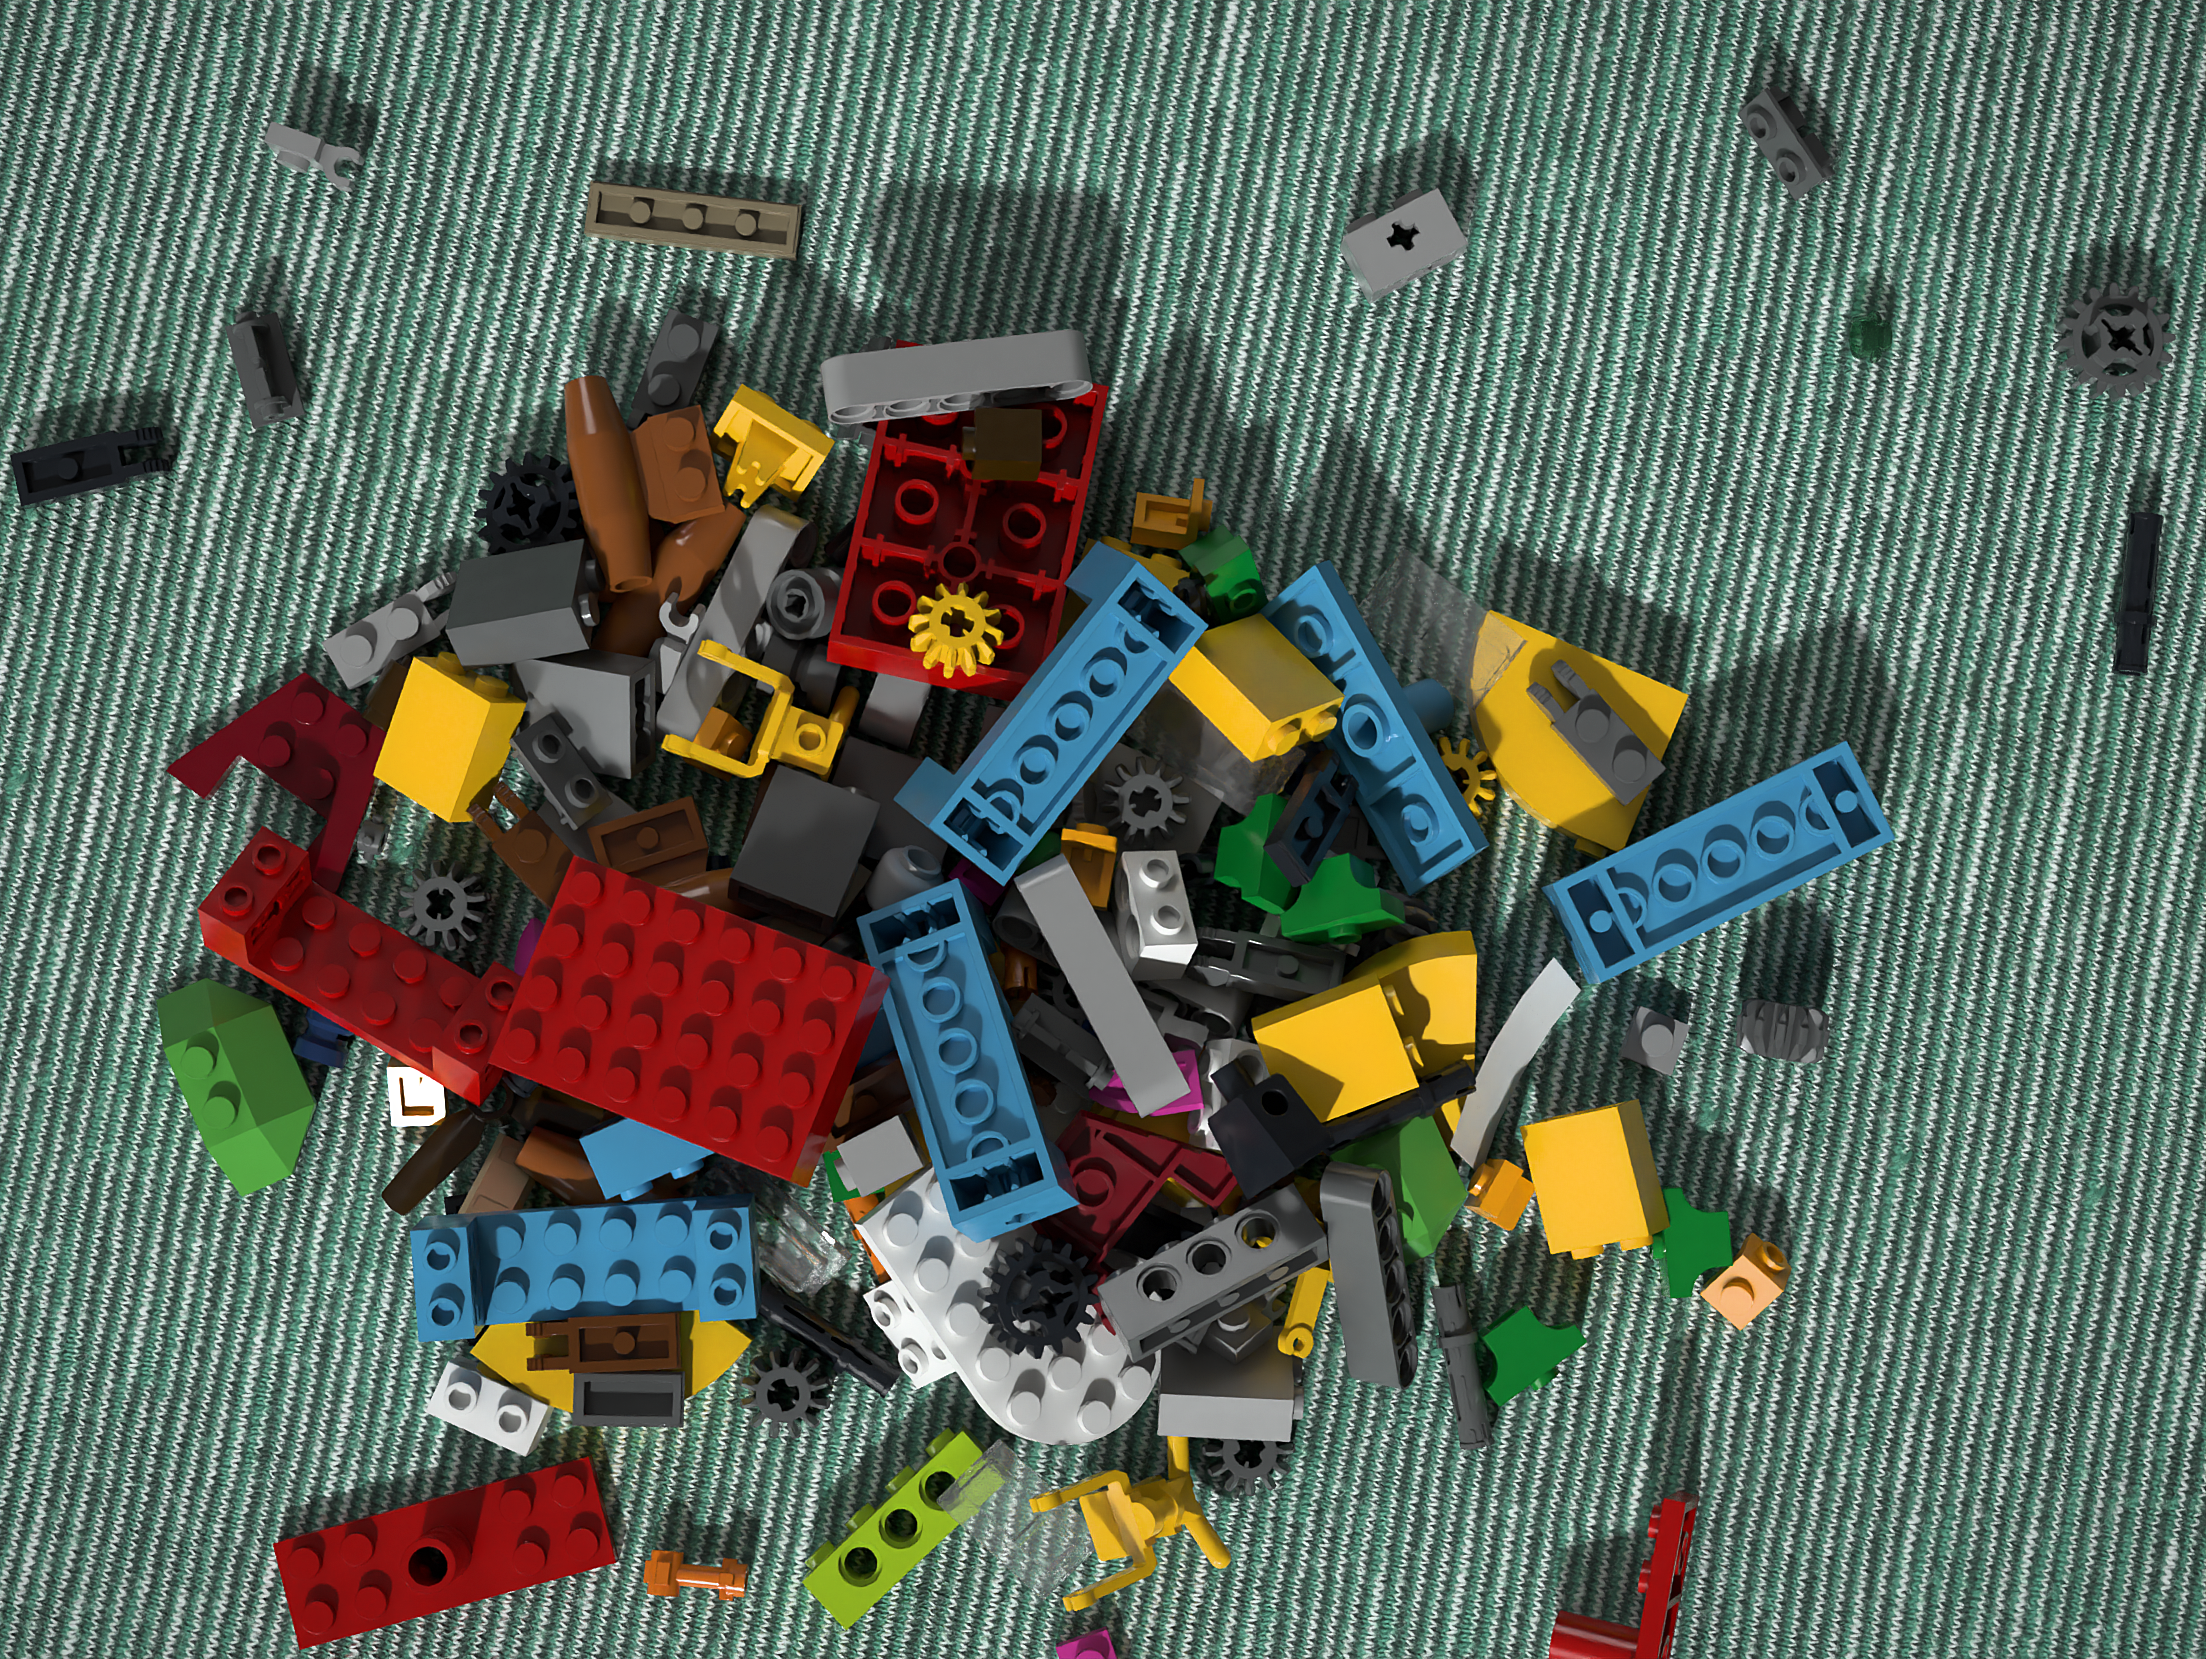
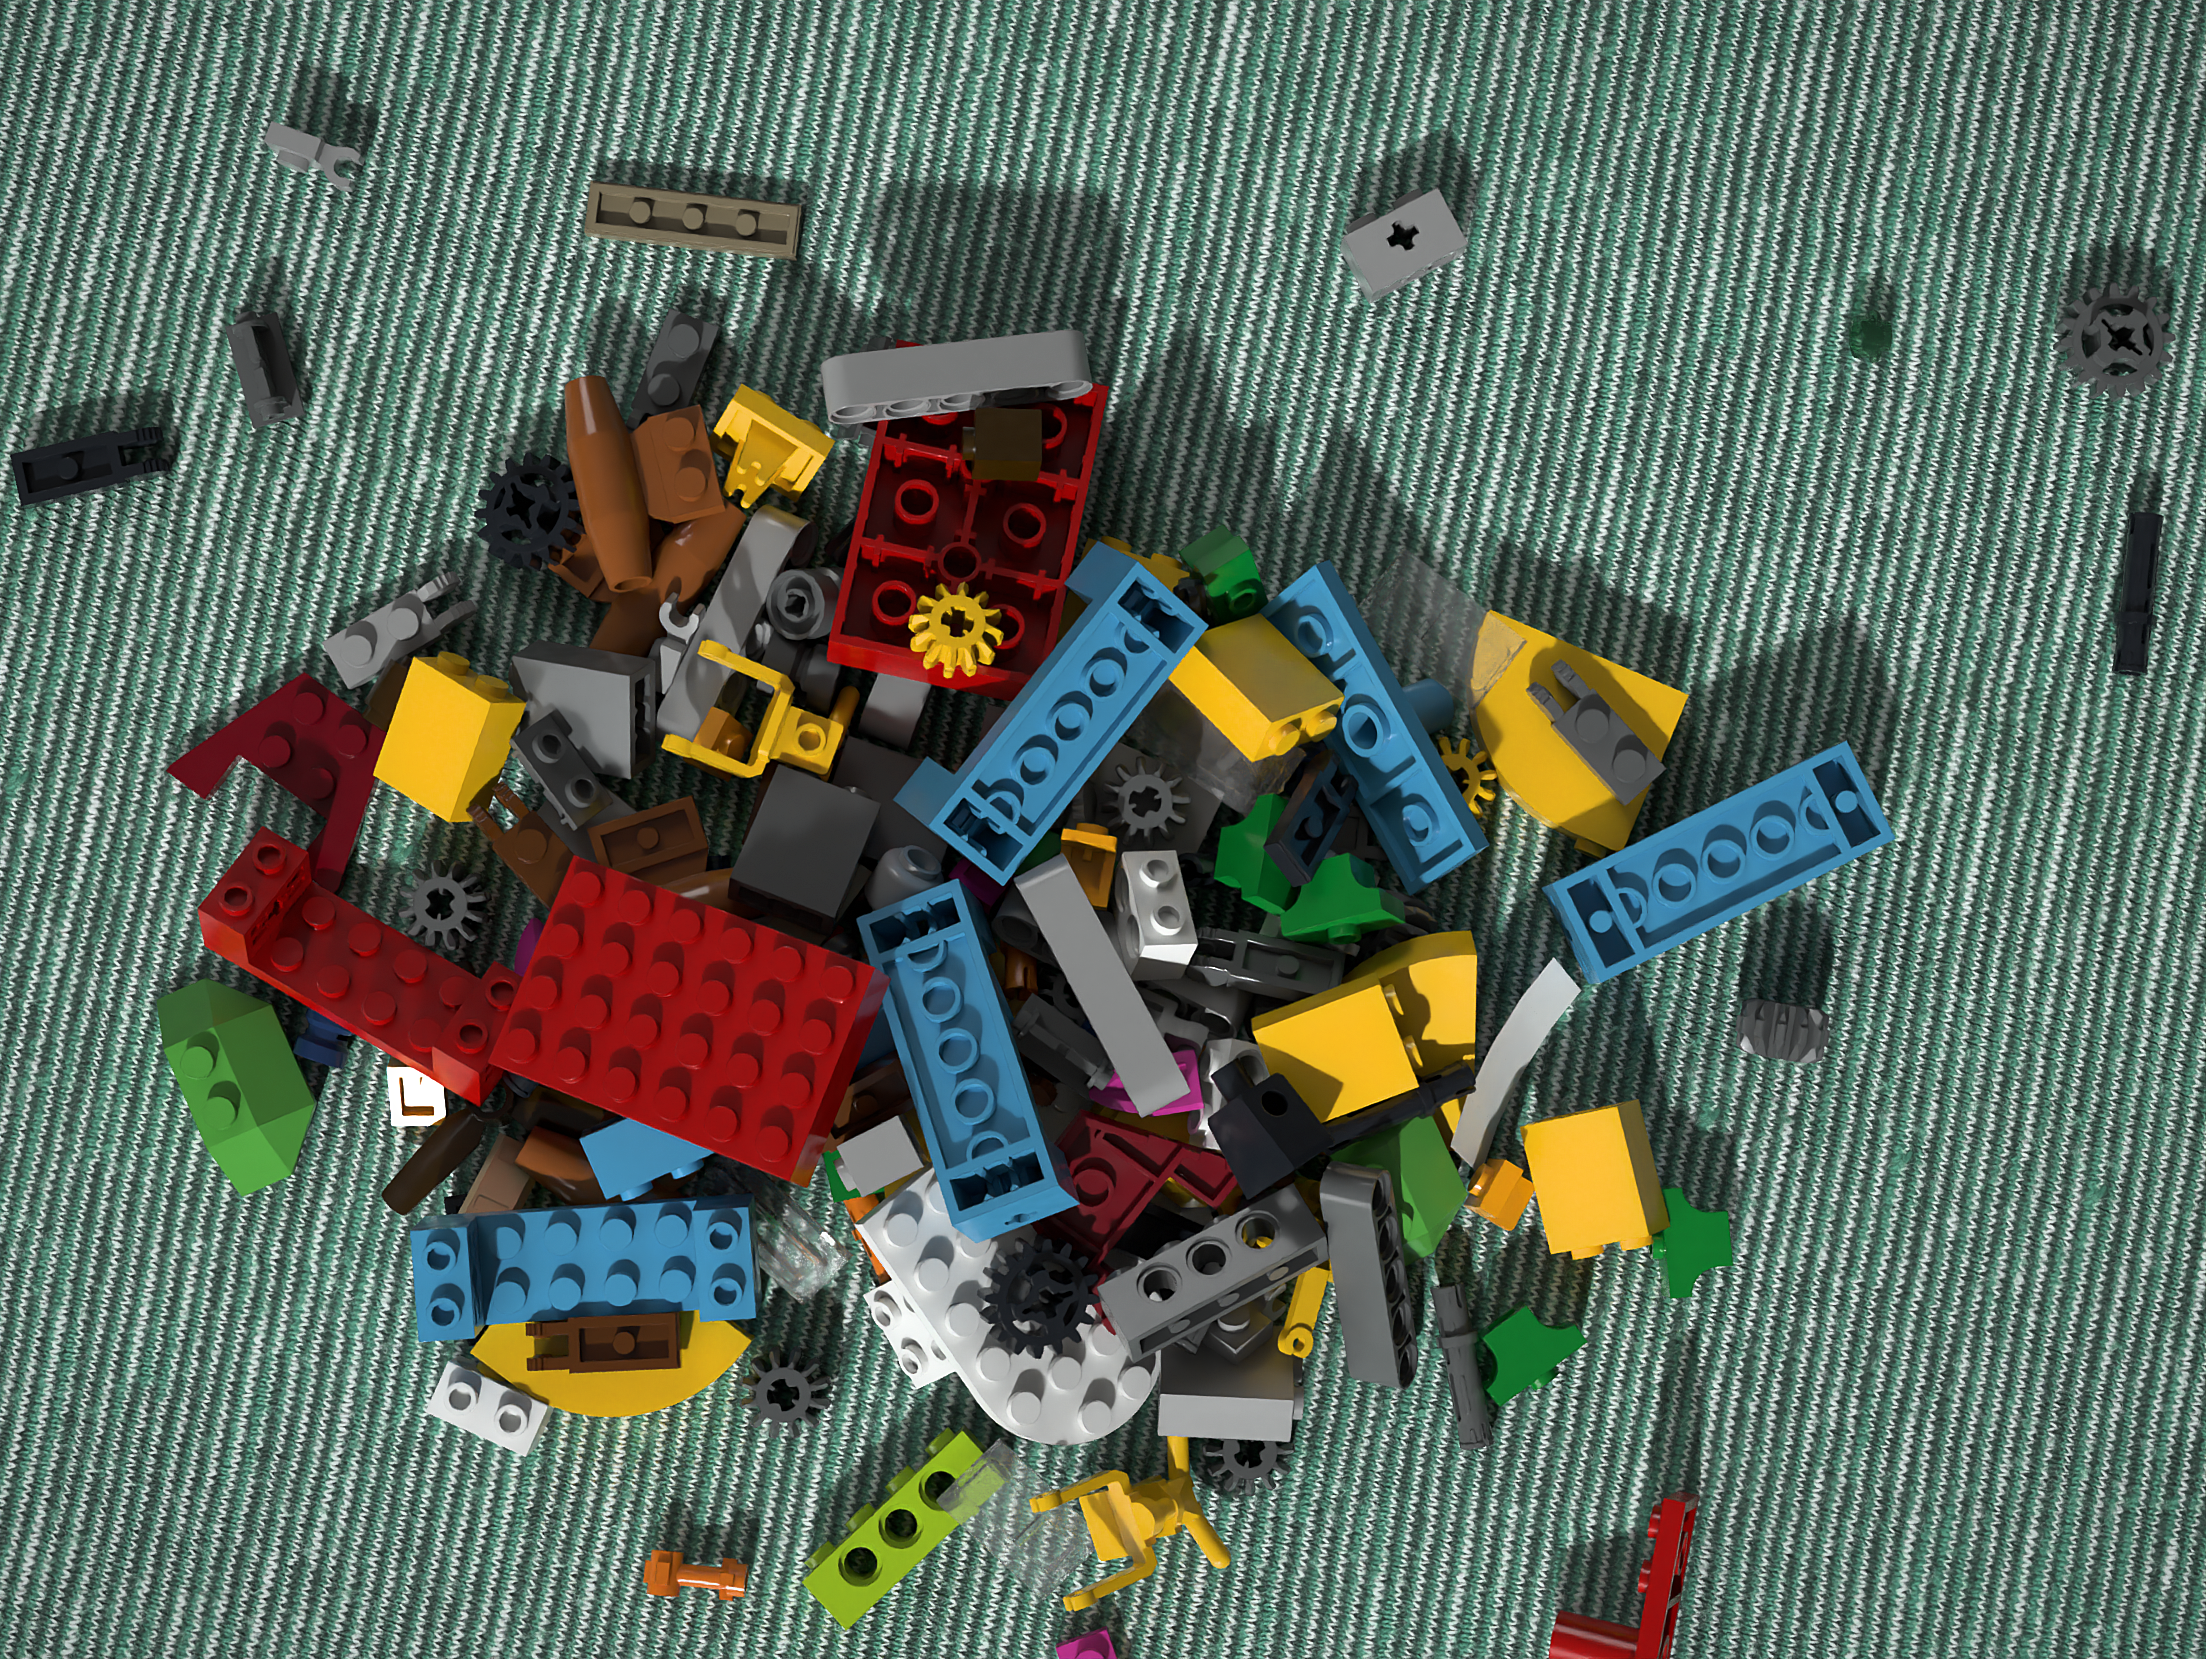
(373, 837): dark grey piece -> none
(493, 1543): red plate -> none
(525, 605): dark grey brick -> none
(629, 1399): dark grey tile -> none
(828, 1340): black pin -> none
(1170, 520): light orange bracket -> none
(1654, 1040): light grey plate -> none
(1750, 1284): light orange bracket -> none
(1773, 123): dark grey hinge -> none

